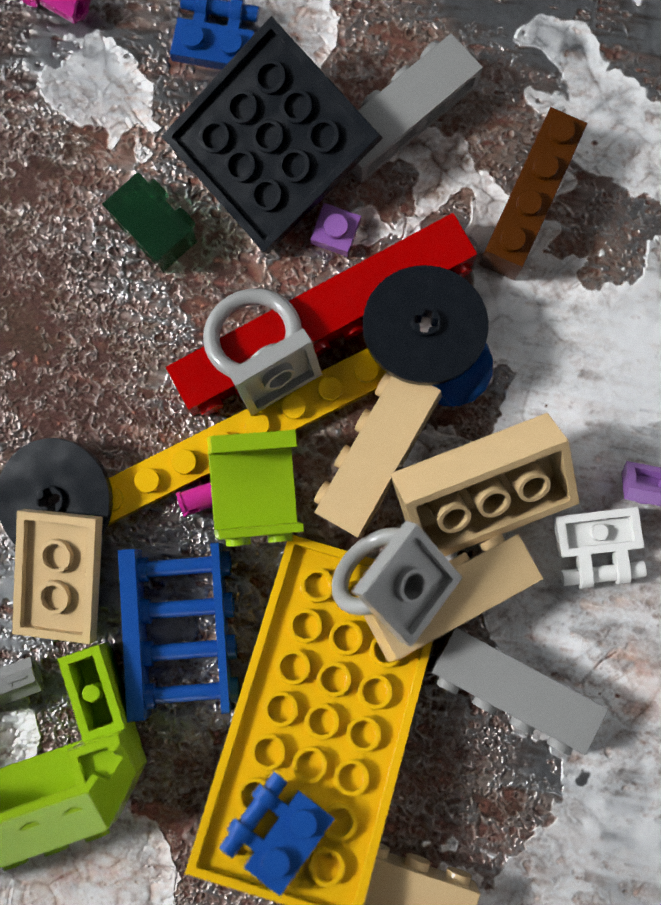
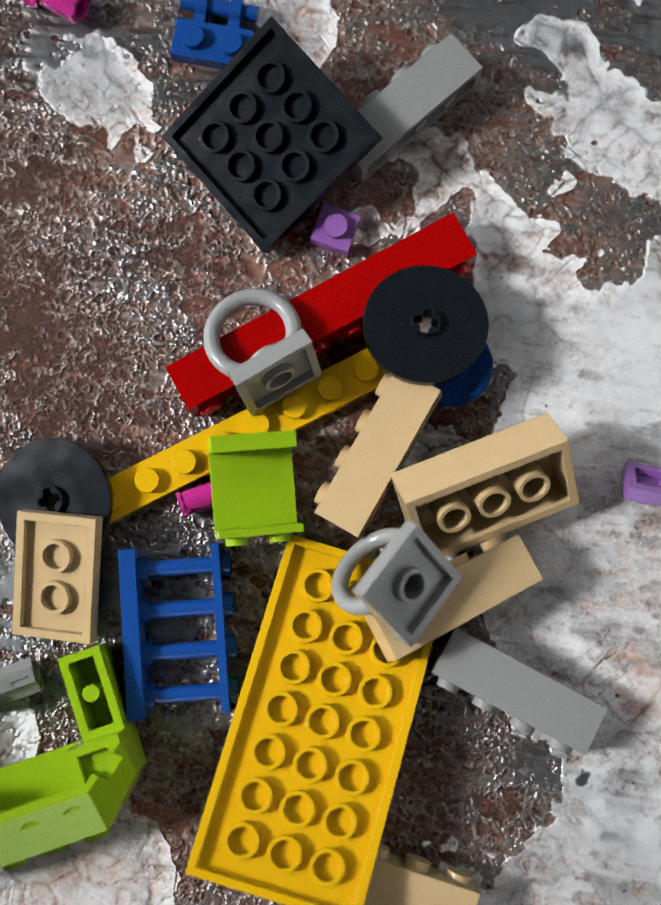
(150, 221): clear green brick -> none
(287, 842): blue plate -> none
(533, 194): reddish brown brick -> none
(600, 533): white plate -> none

